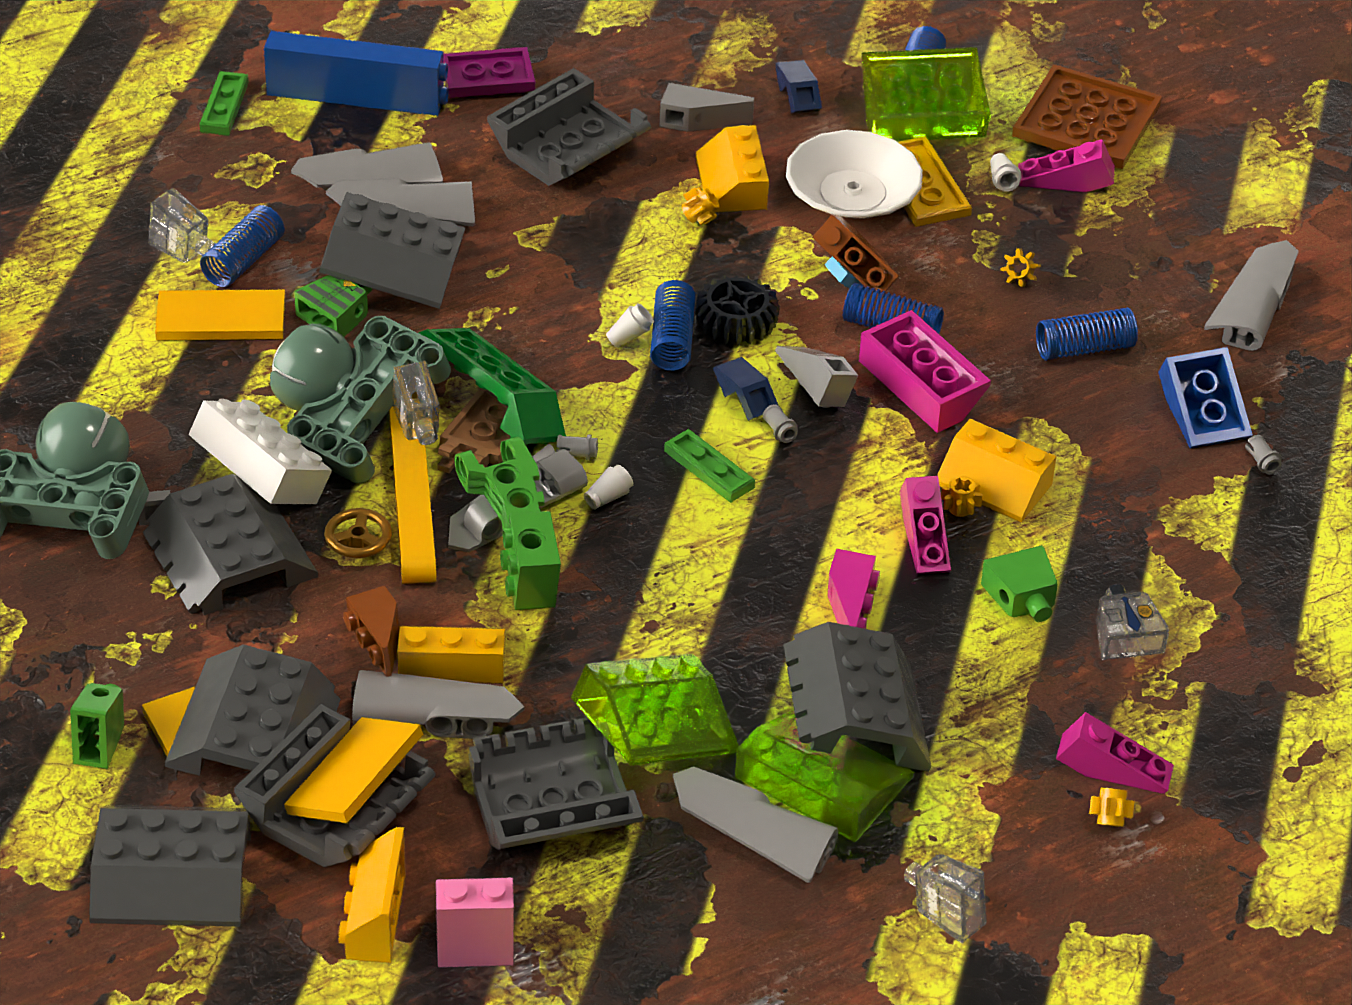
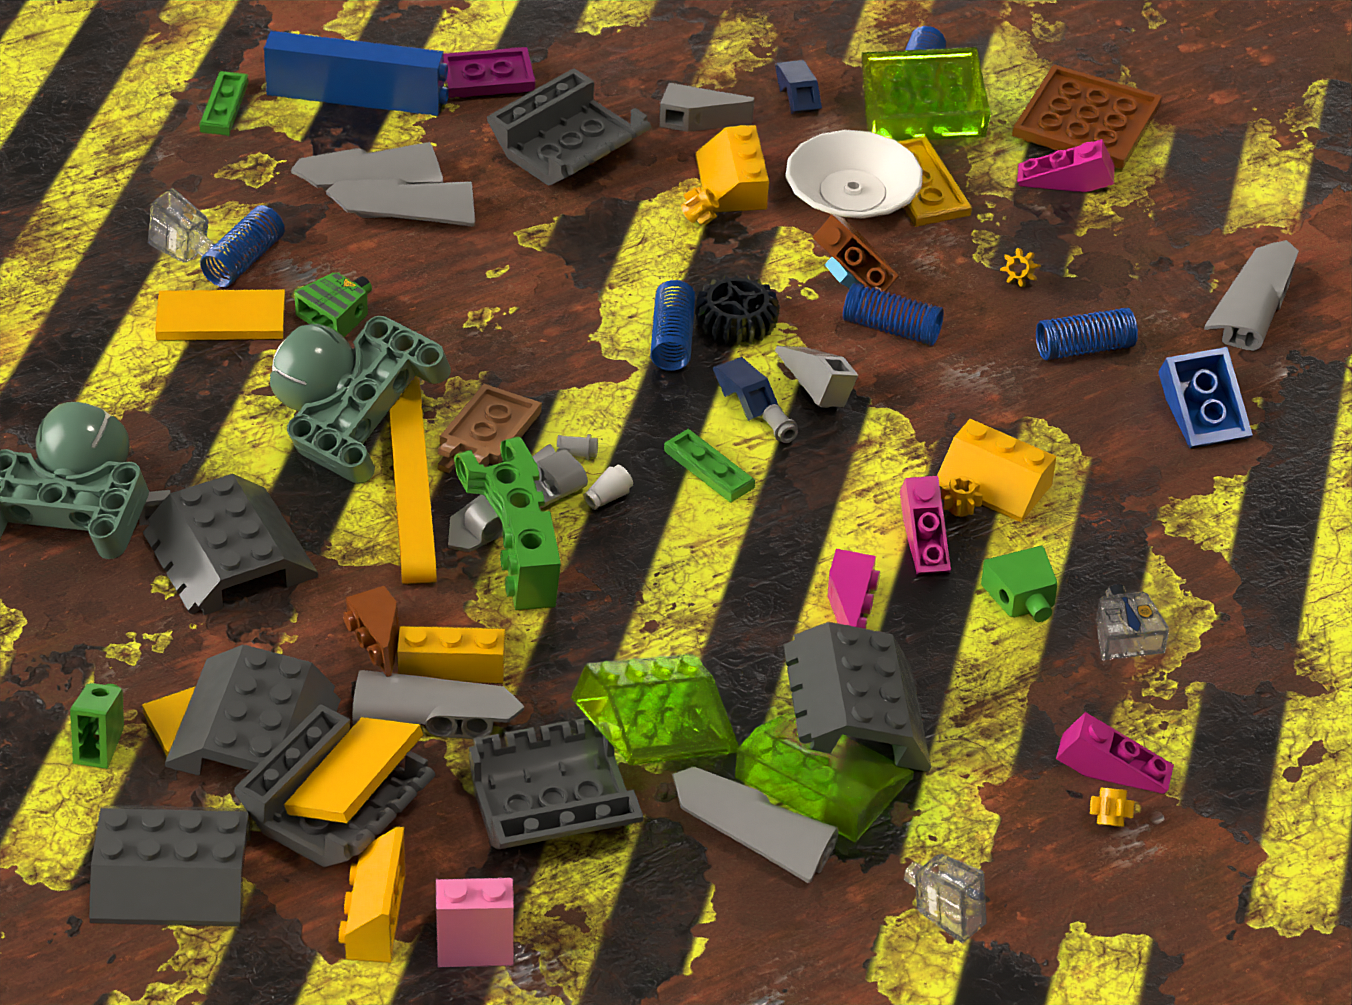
(260, 452): white brick -> none
(357, 539): pearl gold piece -> none
(392, 249): dark grey slope -> none
(420, 415): clear torso -> none
(532, 405): green slope -> none
(630, 325): white cone -> none
(922, 370): dark pink slope -> none
(1005, 173): white cone -> none
(1268, 460): light grey pin -> none

